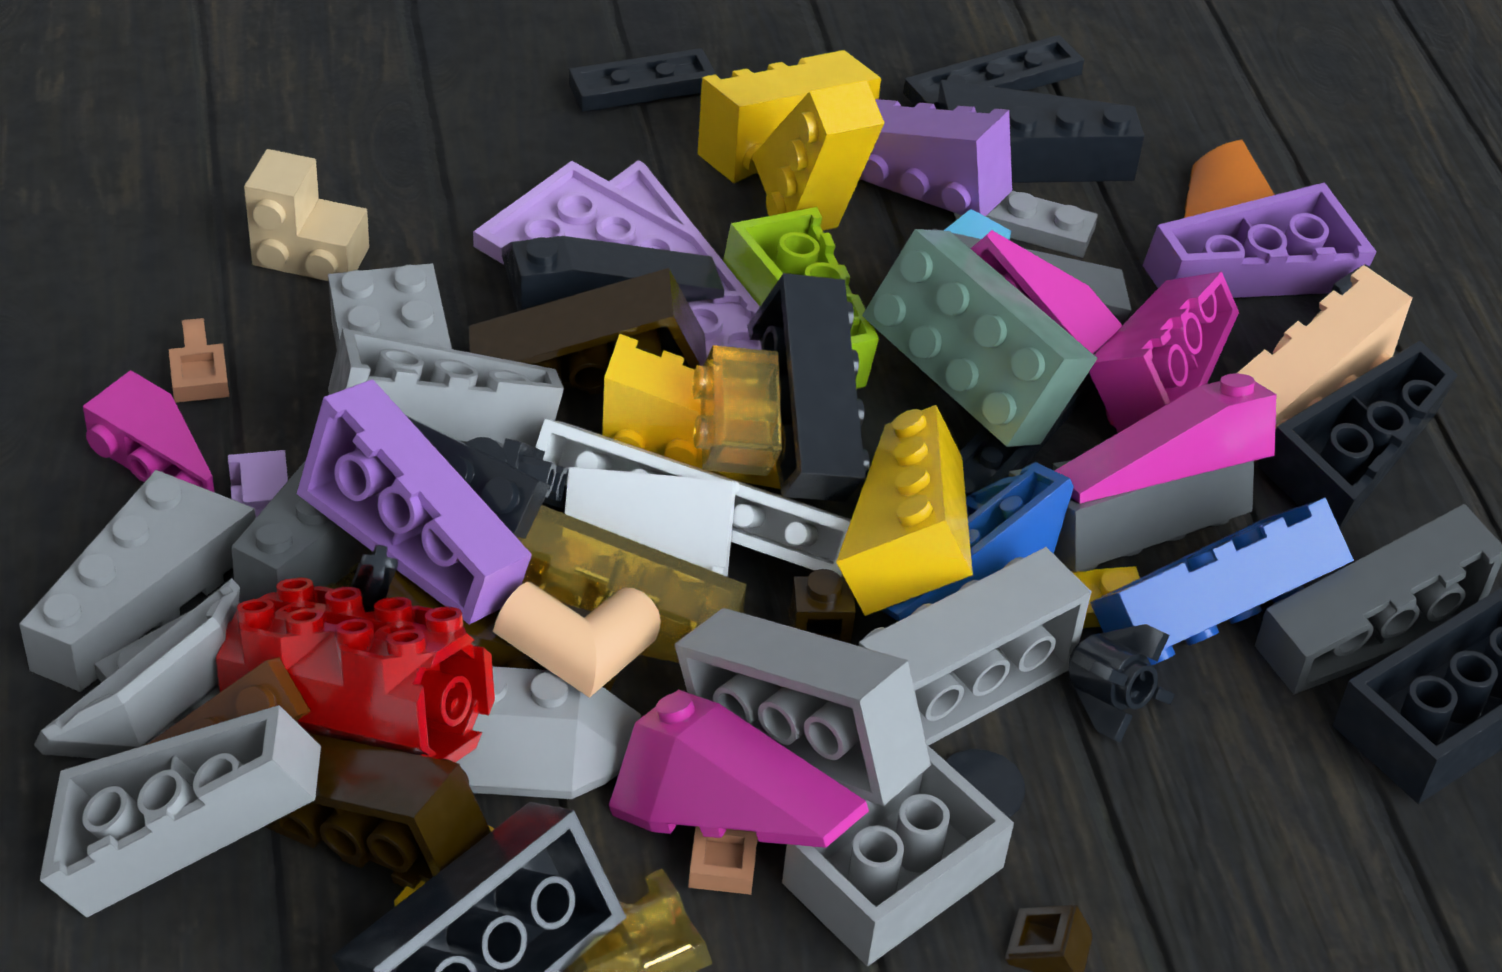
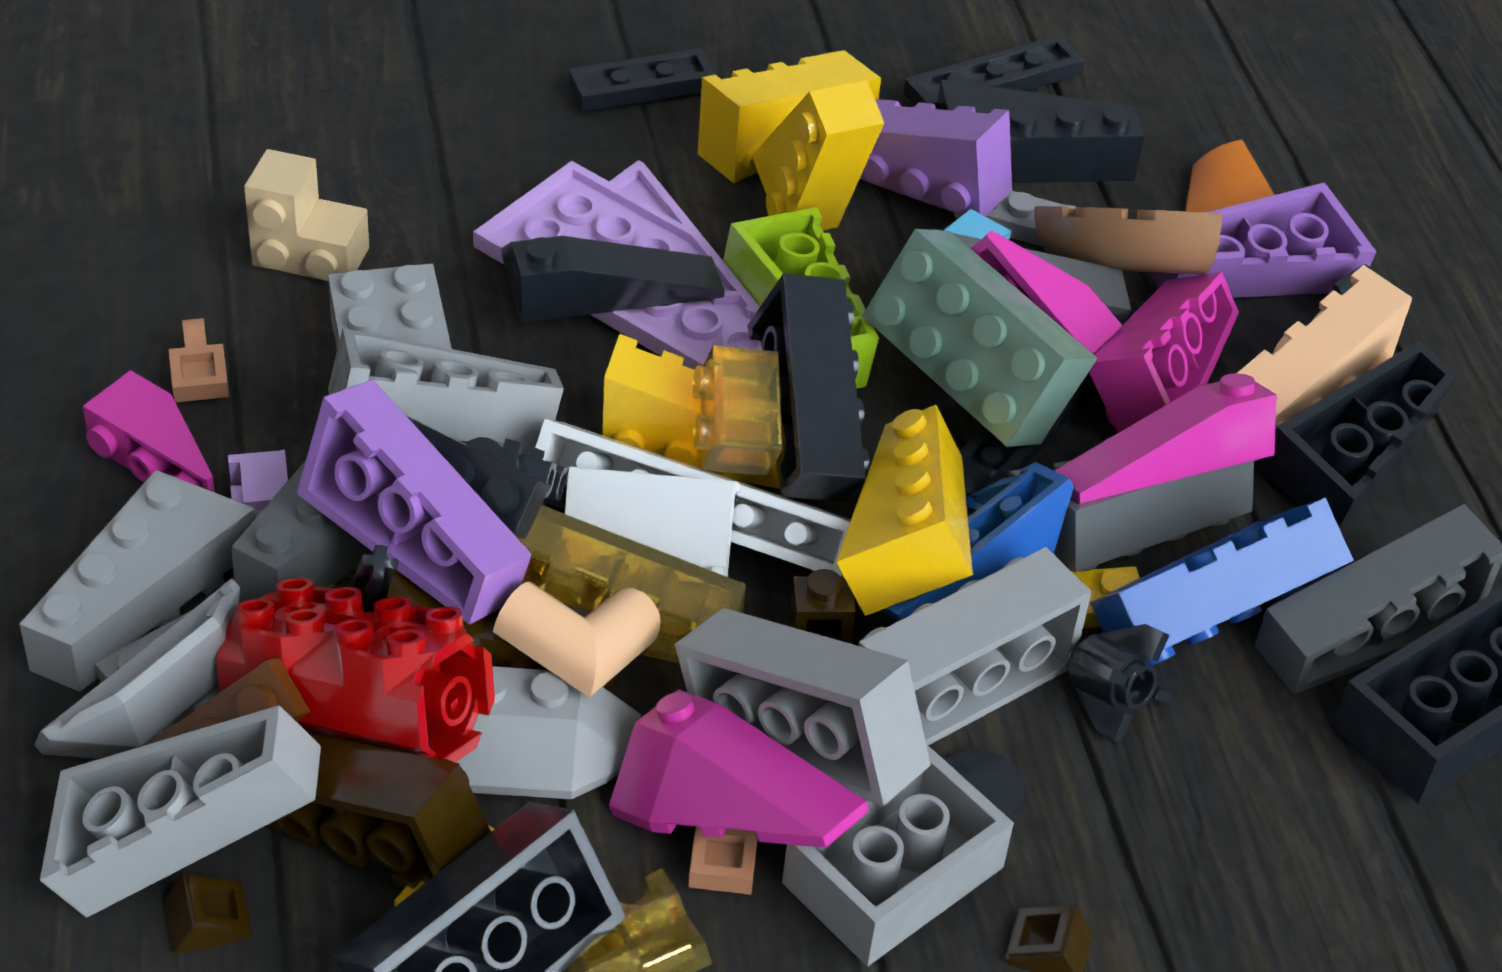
(205, 913): none -> dark brown slope
(582, 330): dark brown wedge -> none
(1153, 243): none -> medium nougat brick

